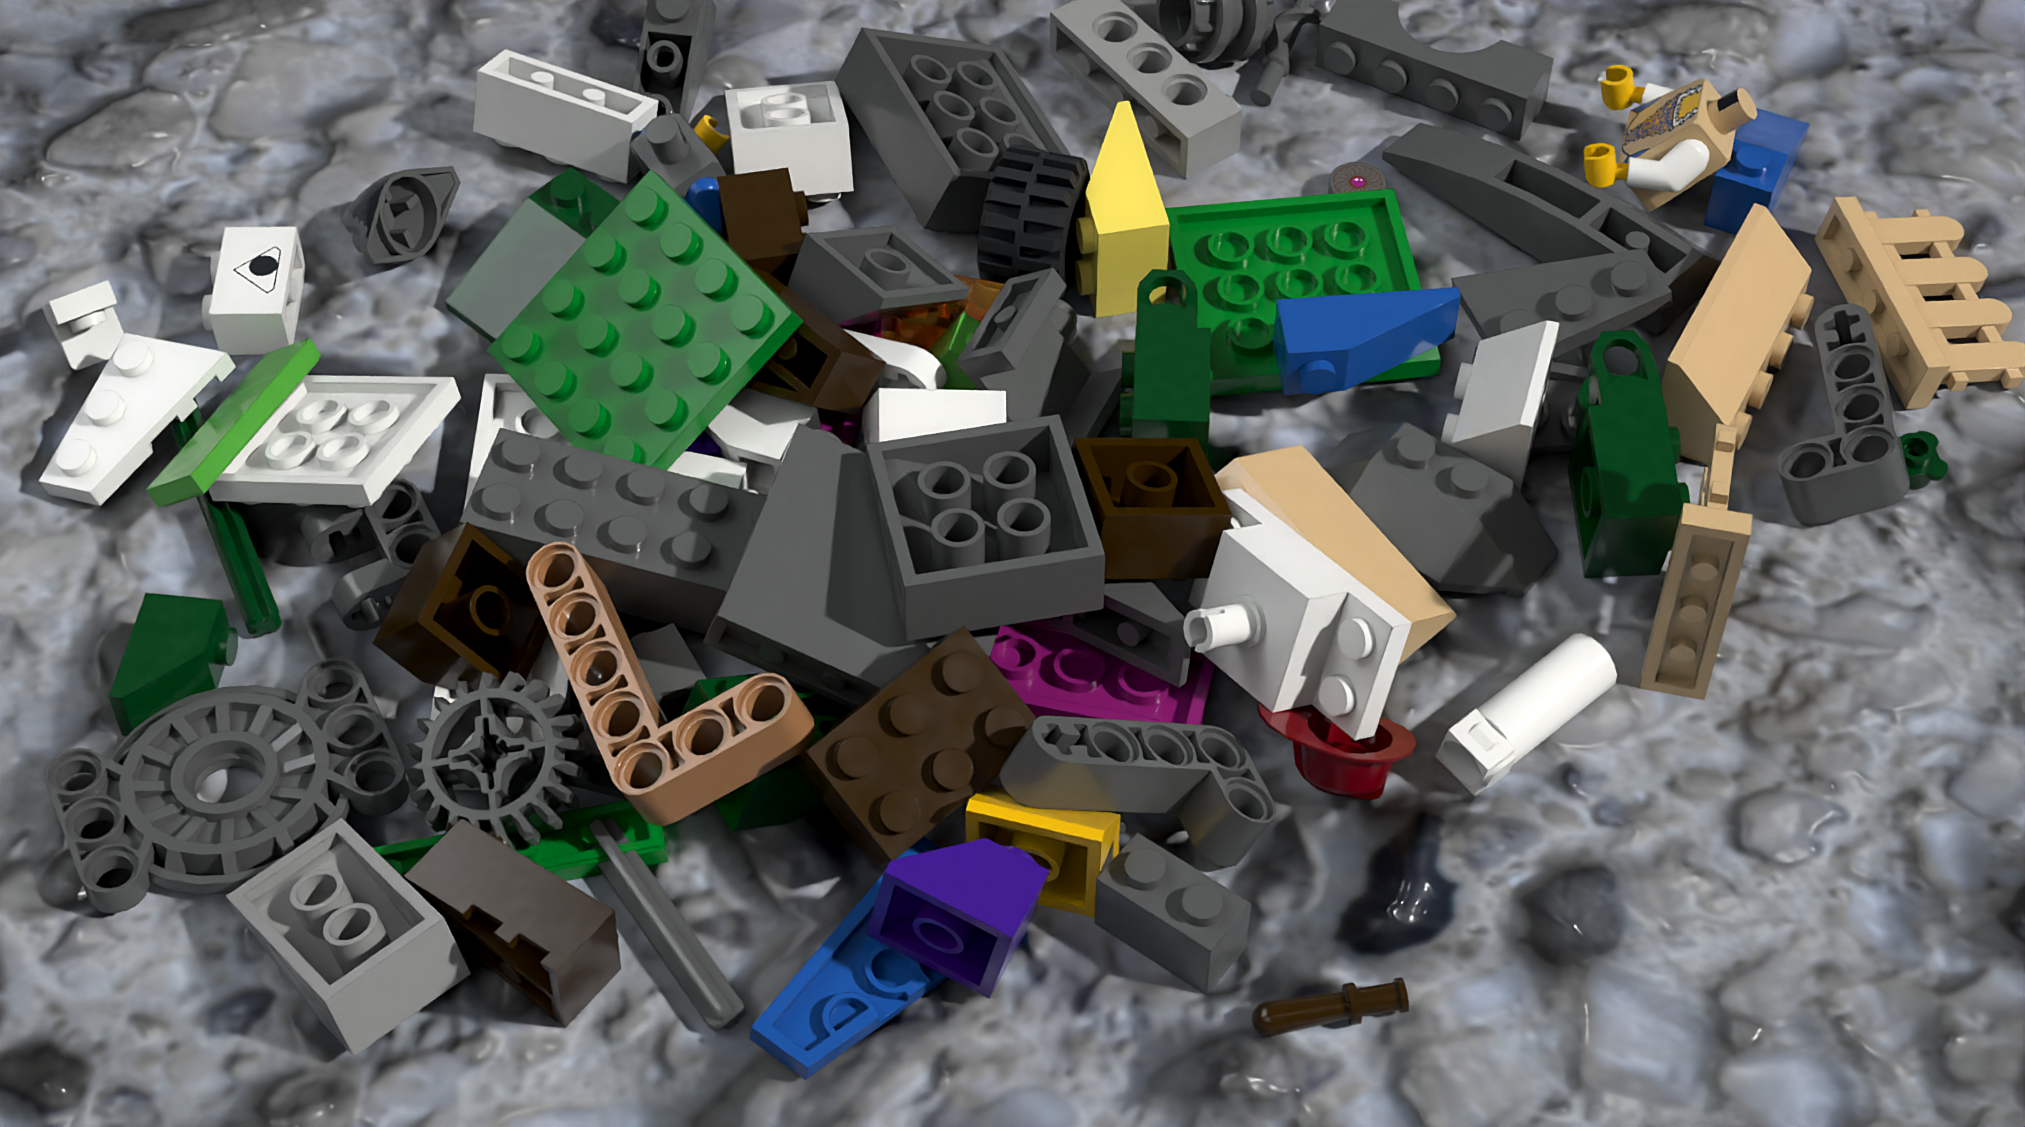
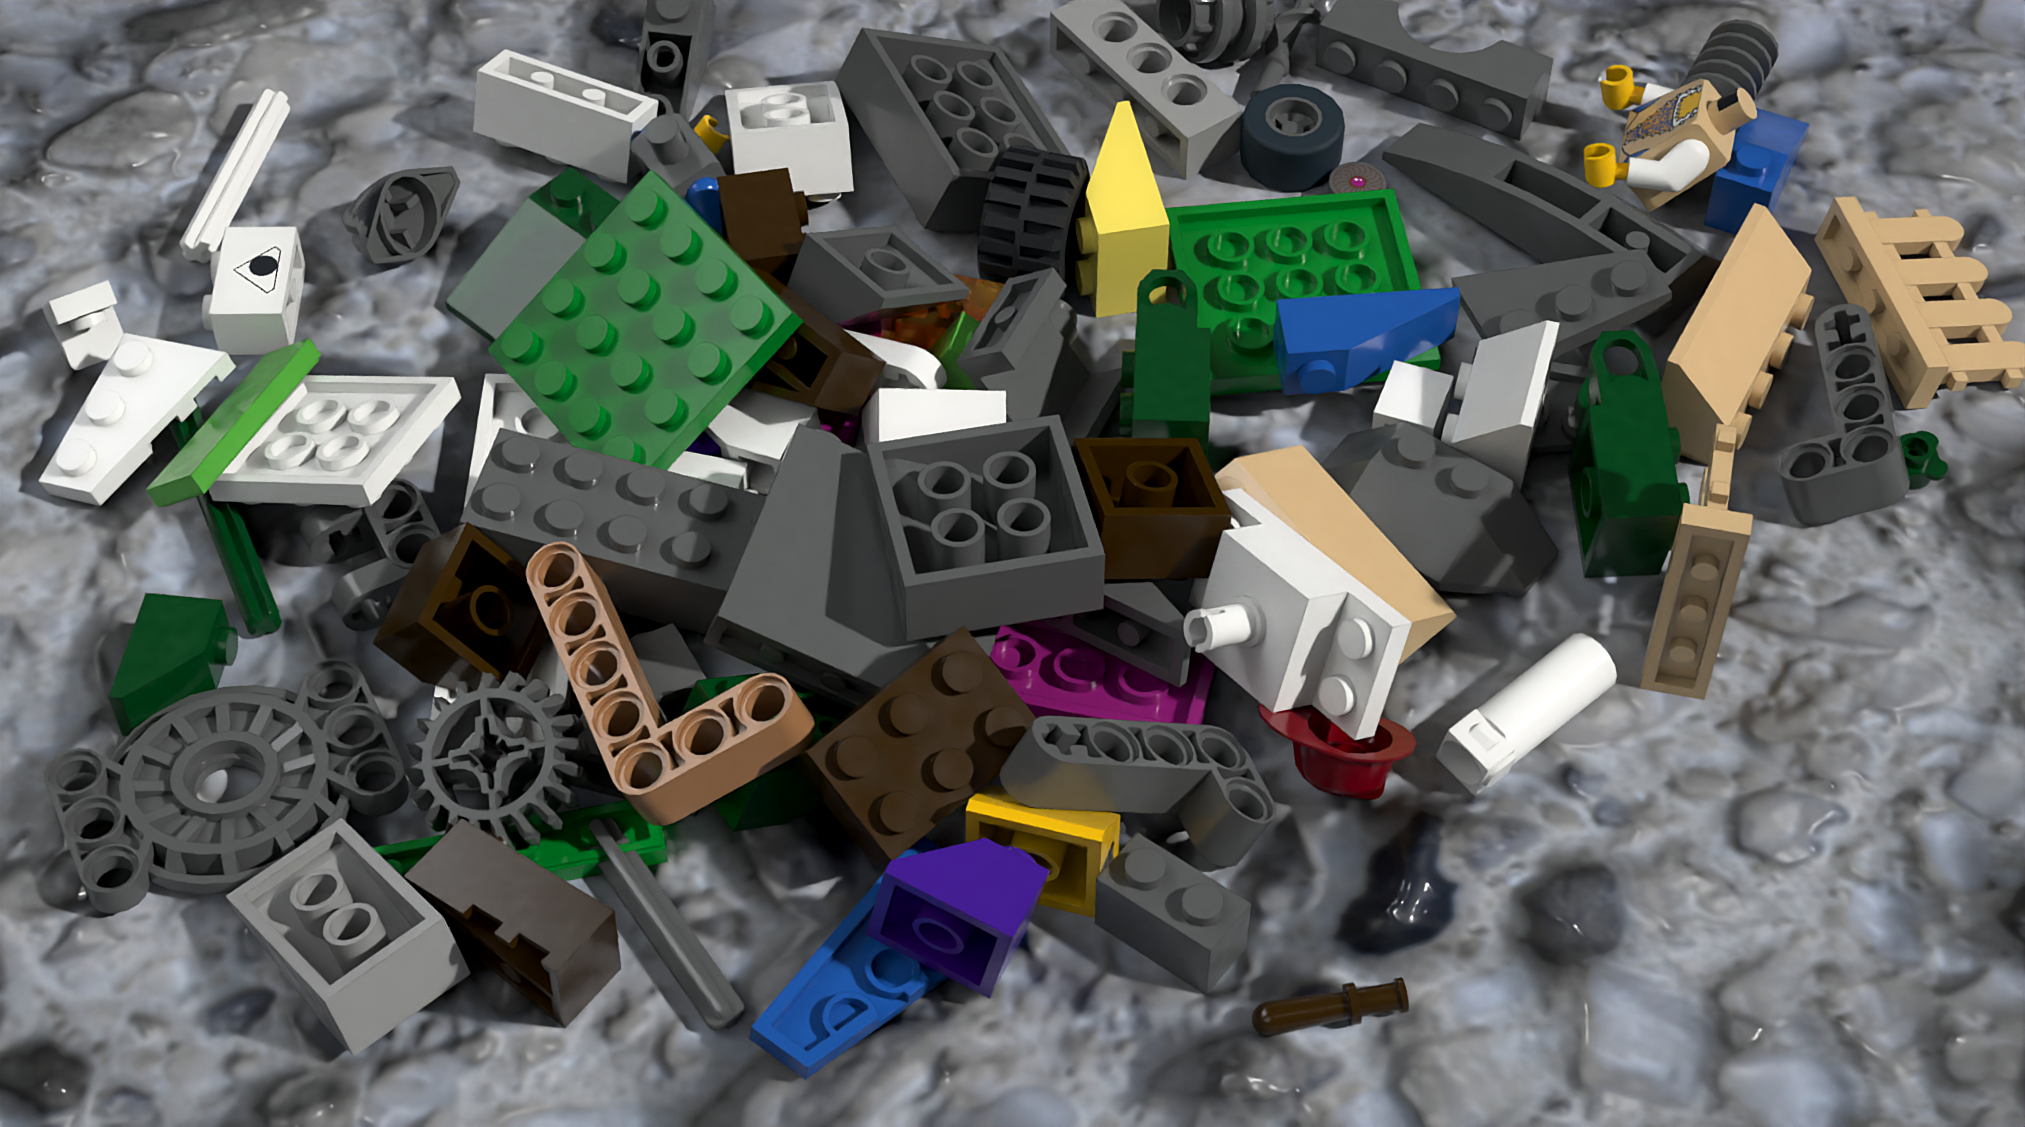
(235, 176): none -> white axle
(1291, 137): none -> black wheel
(1414, 397): none -> white brick
(1735, 57): none -> dark grey piece

